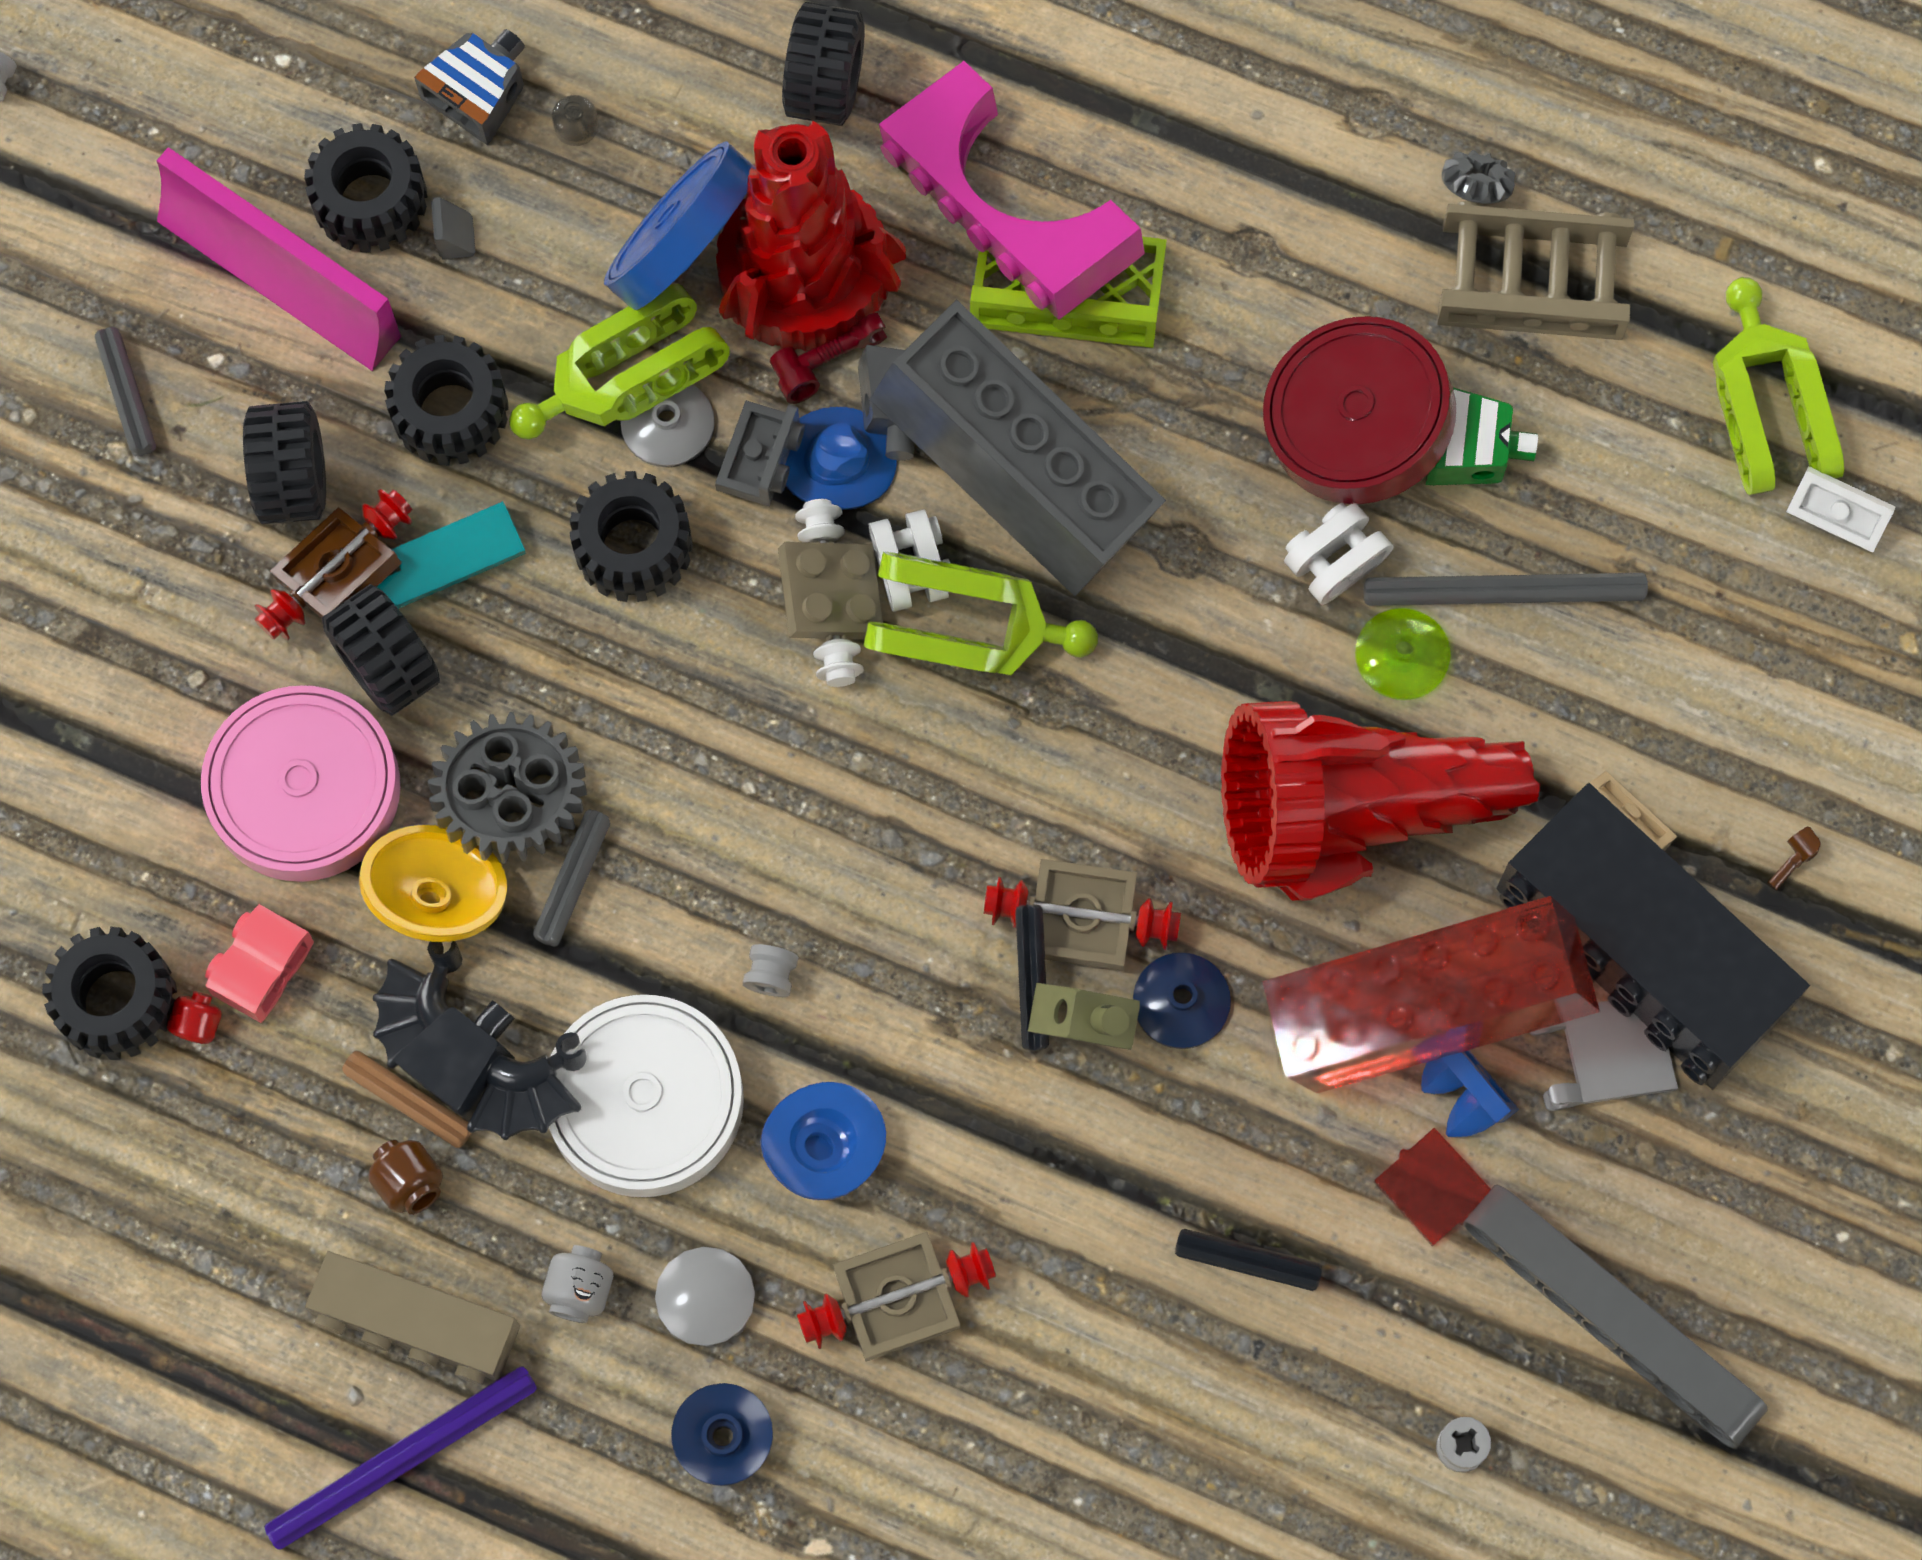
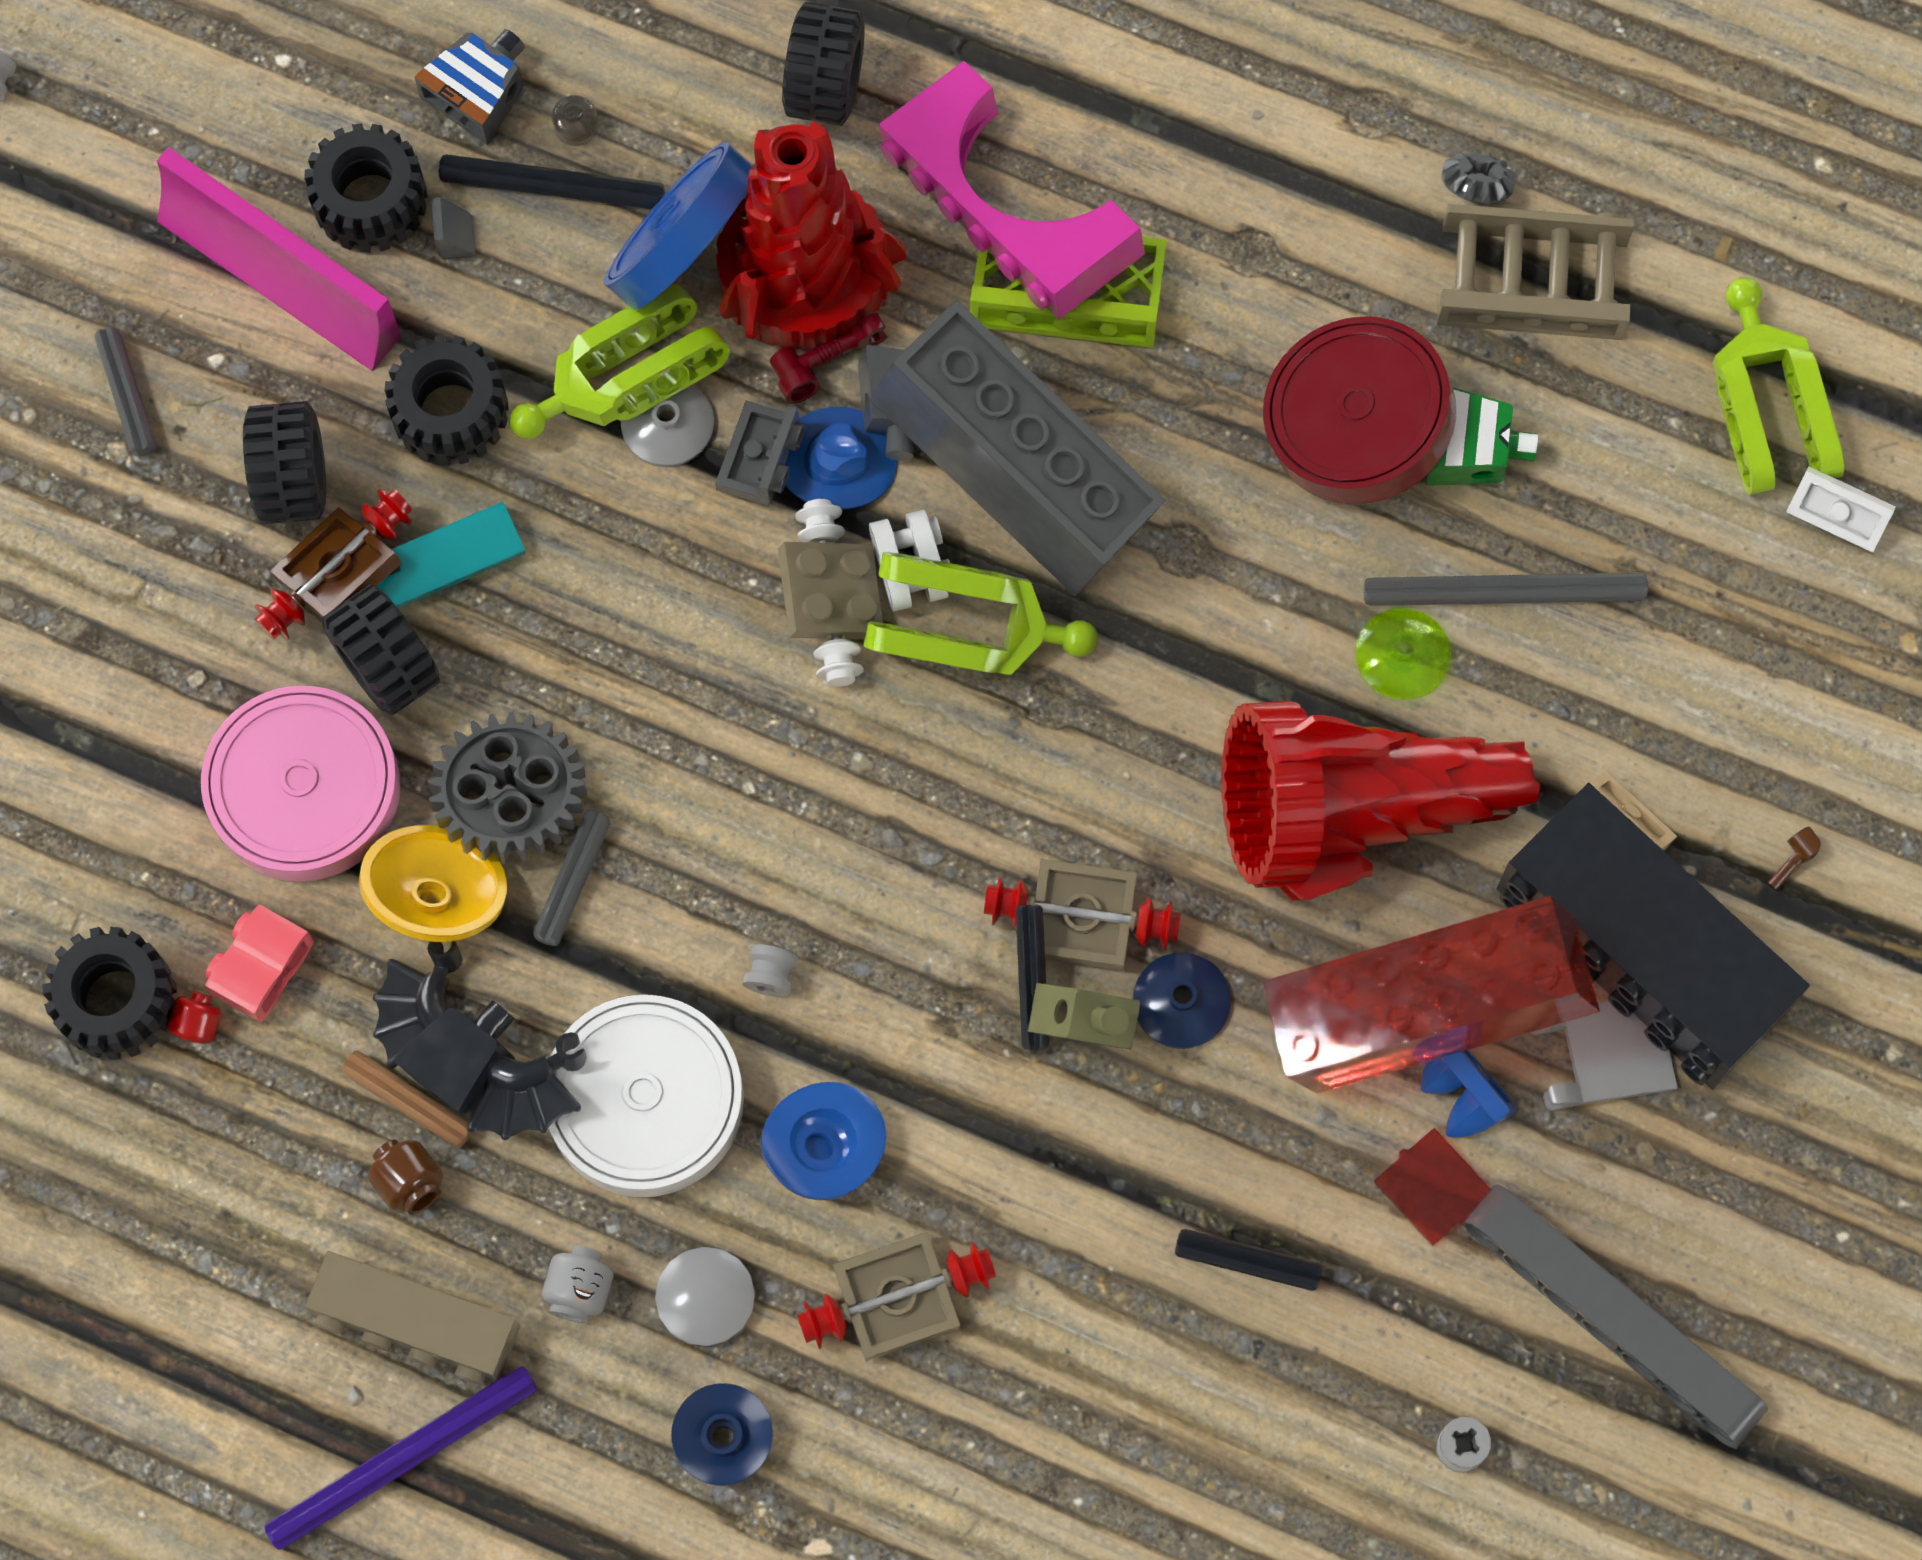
(550, 181): none -> black axle
(625, 501): black tyre -> none
(1339, 527): white brick -> none

